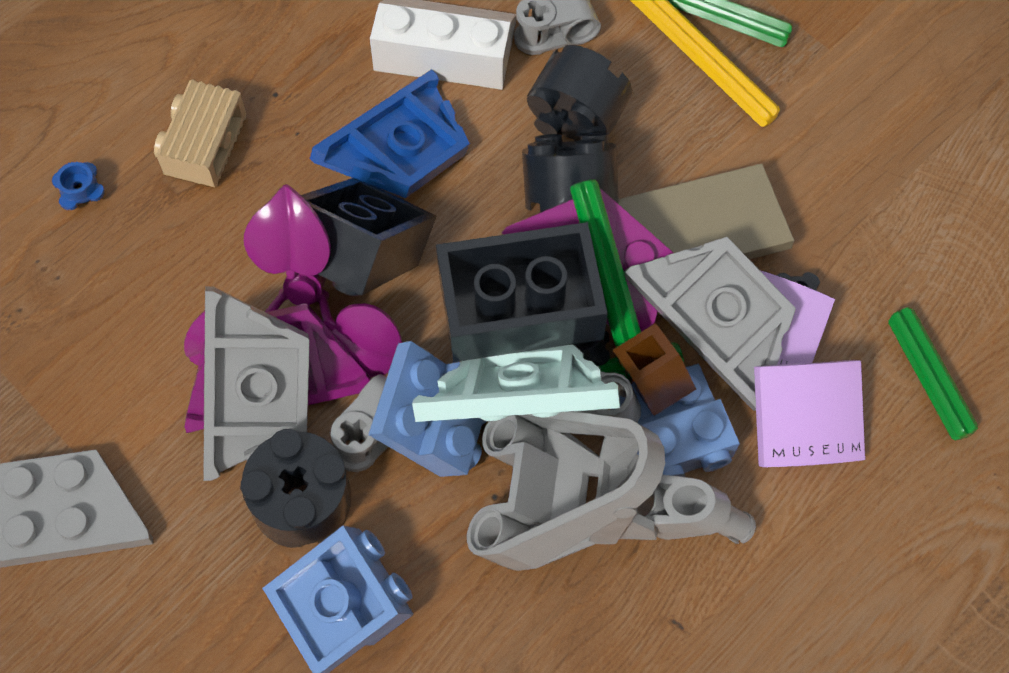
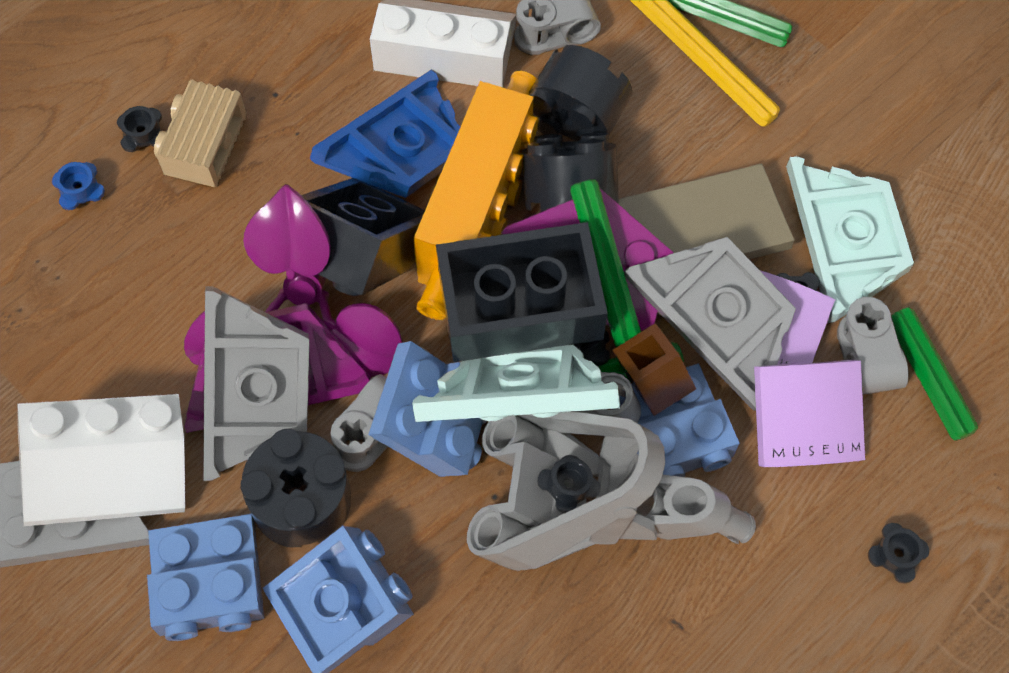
(101, 459): none -> white slope
(136, 119): none -> black plate
(204, 577): none -> medium blue plate
(476, 179): none -> light orange brick
(577, 472): none -> black plate
(849, 232): none -> light aqua wing
(877, 349): none -> light grey piece
(908, 542): none -> black plate

